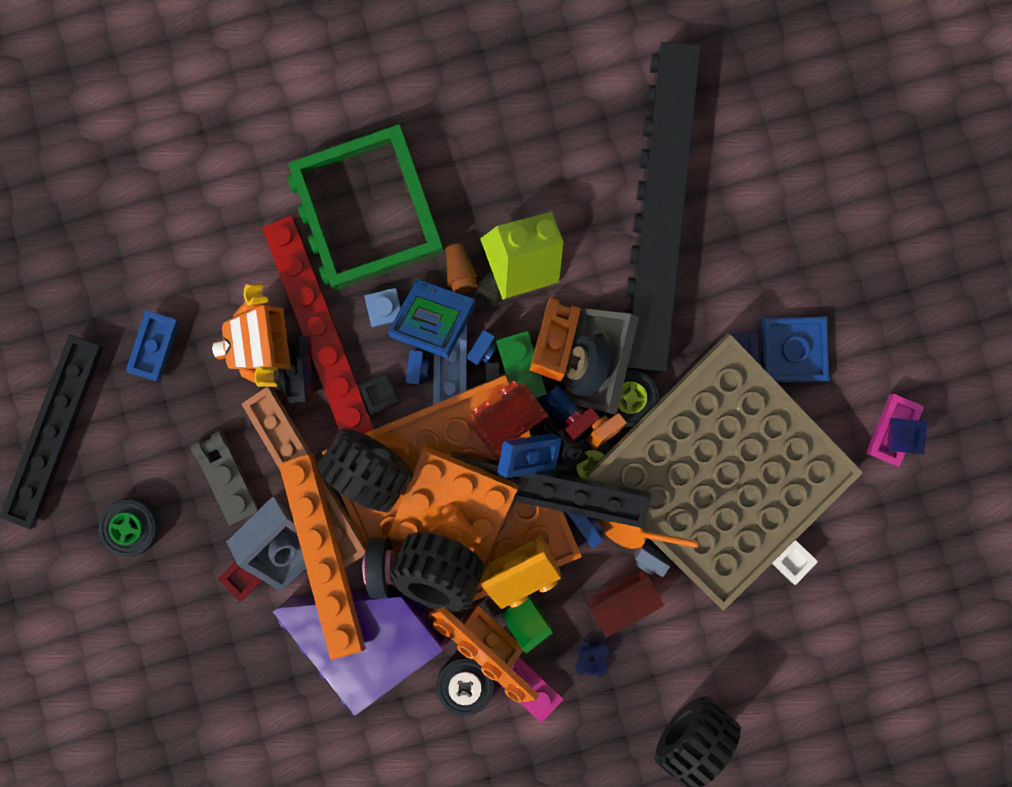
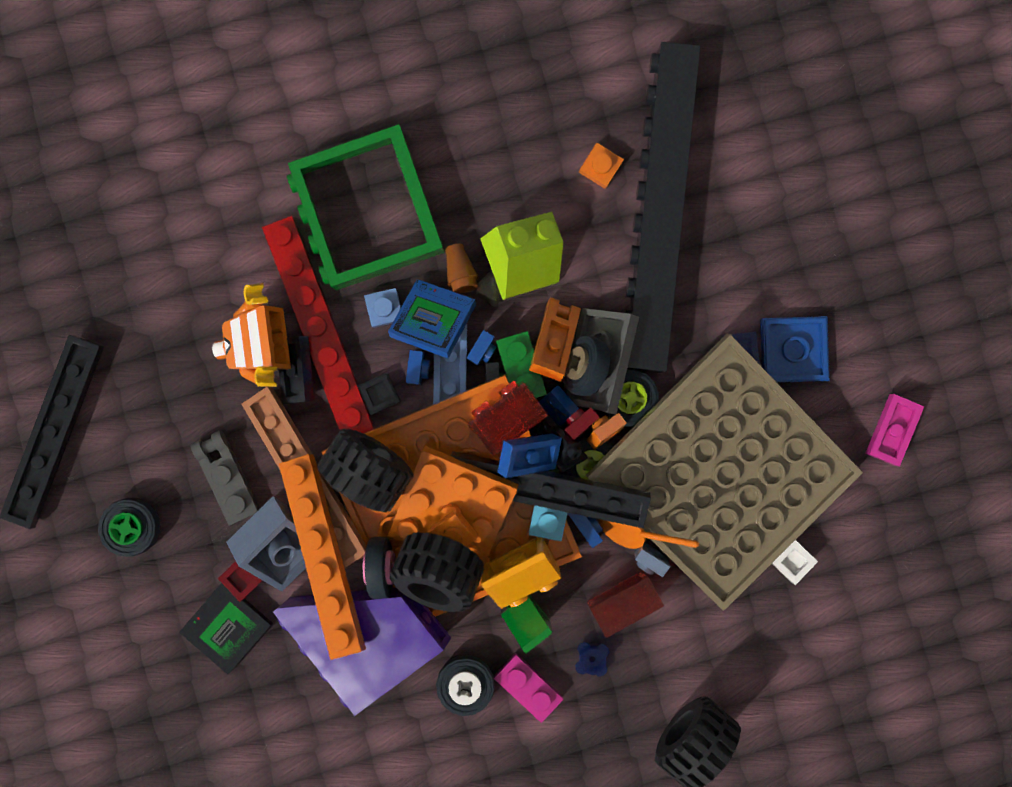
(152, 346): blue plate -> none
(225, 628): none -> tile
(488, 645): orange bracket -> none
(547, 523): none -> medium azure plate
(601, 165): none -> orange plate
(906, 436): clear blue plate -> none

